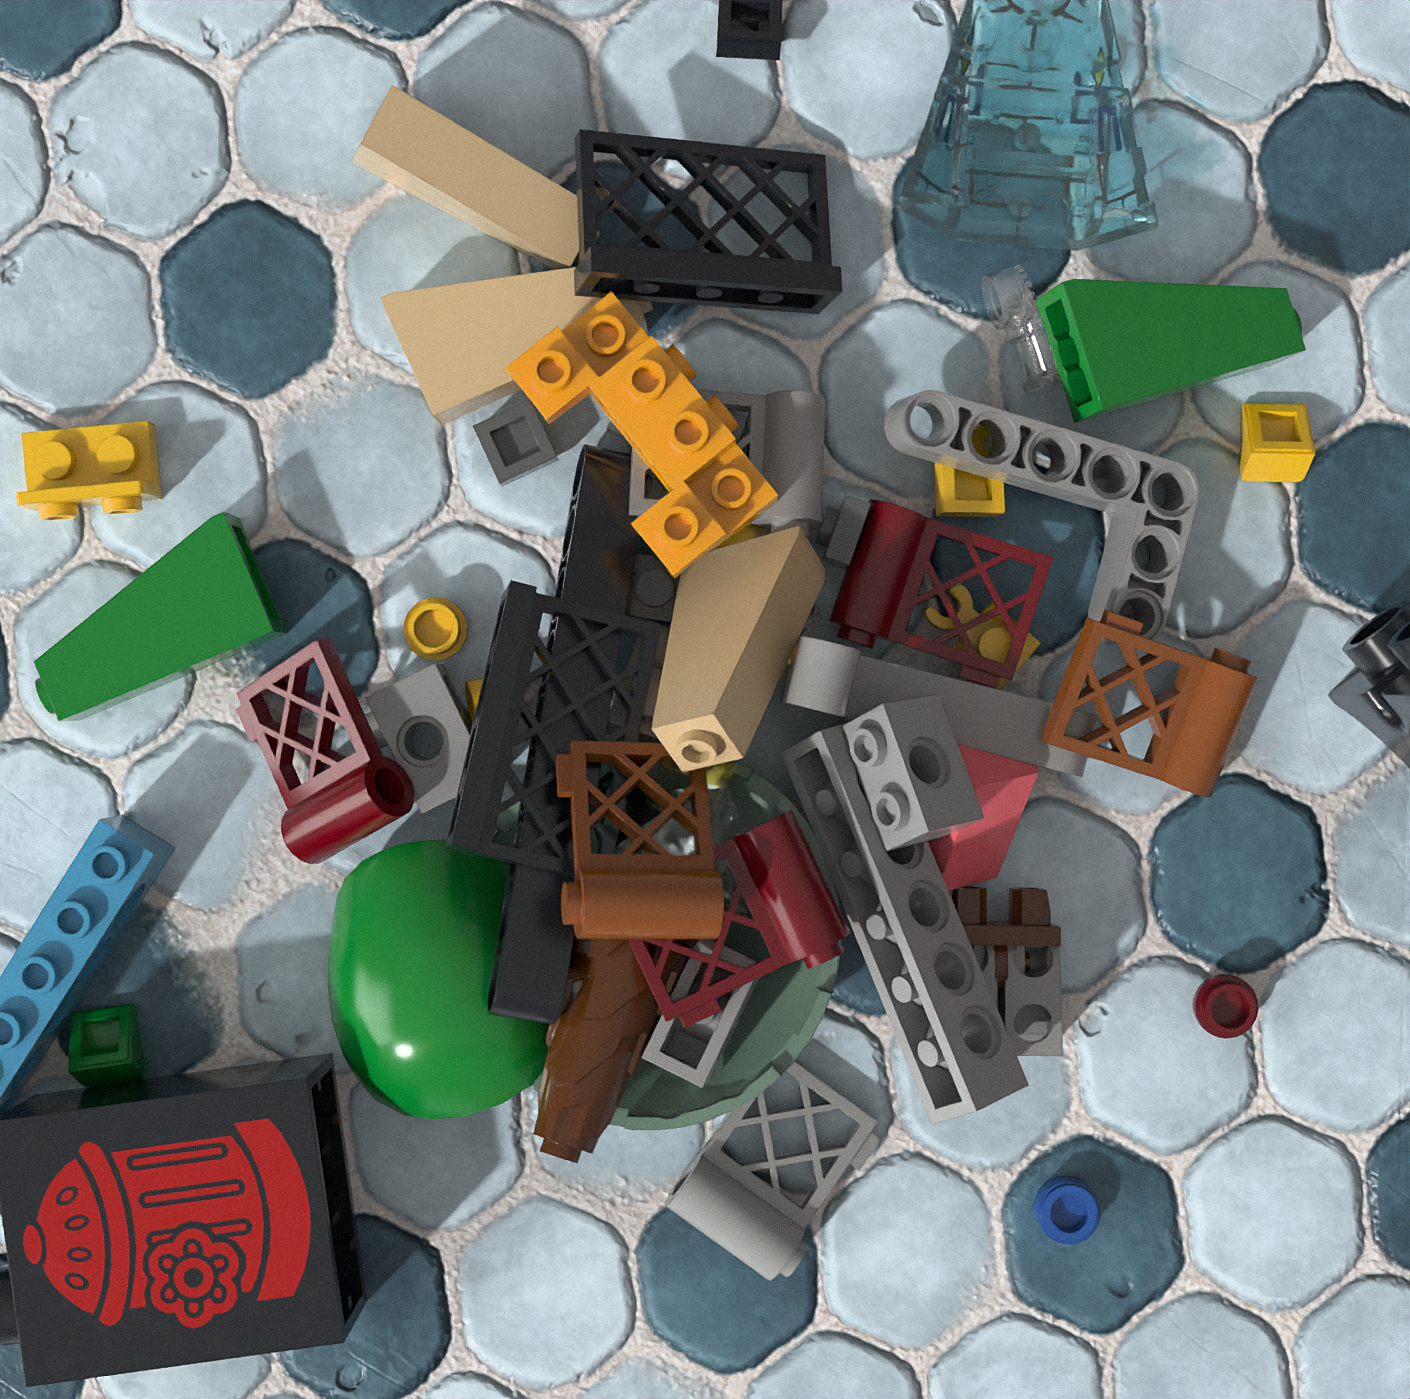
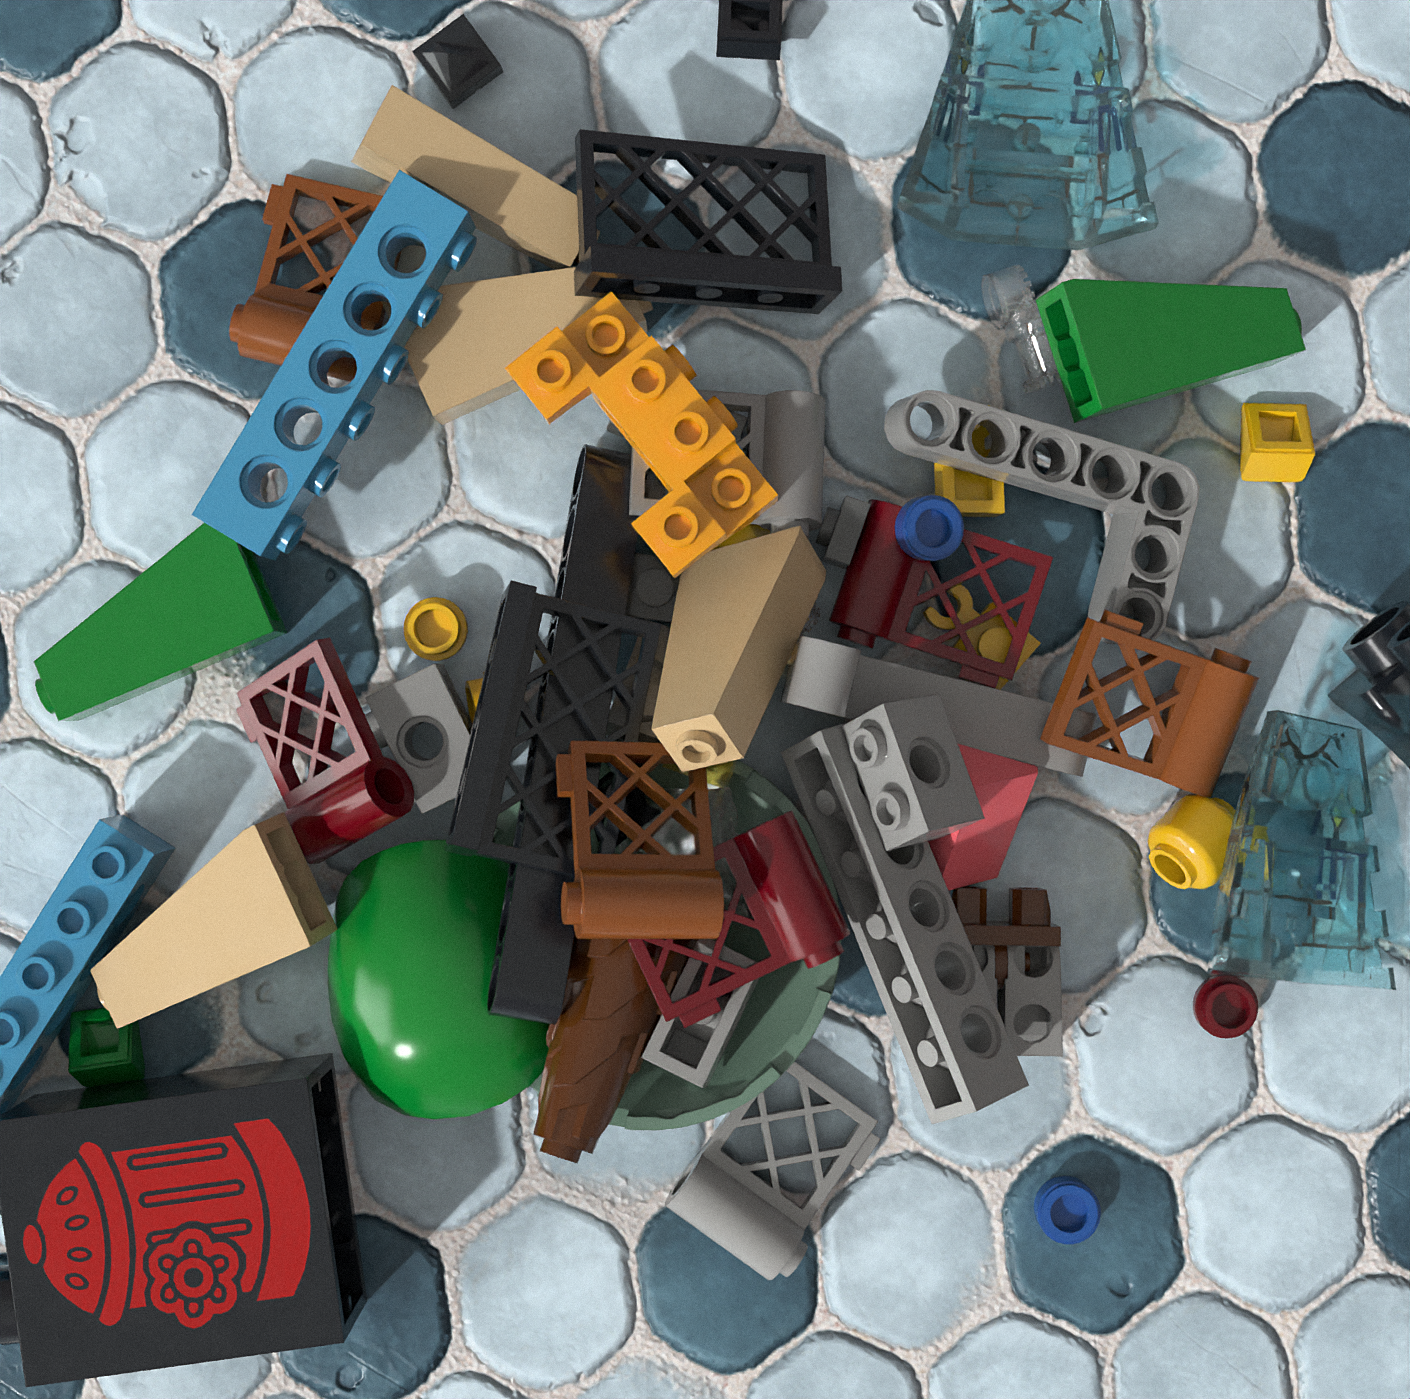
(90, 468): yellow bracket -> none
(225, 921): none -> tan slope
(277, 314): none -> dark orange piece
(404, 217): none -> dark azure brick
(457, 61): none -> black tile
(515, 442): dark grey plate -> none
(929, 528): none -> blue tile
(1191, 841): none -> yellow head
(1298, 863): none -> clear light blue wedge

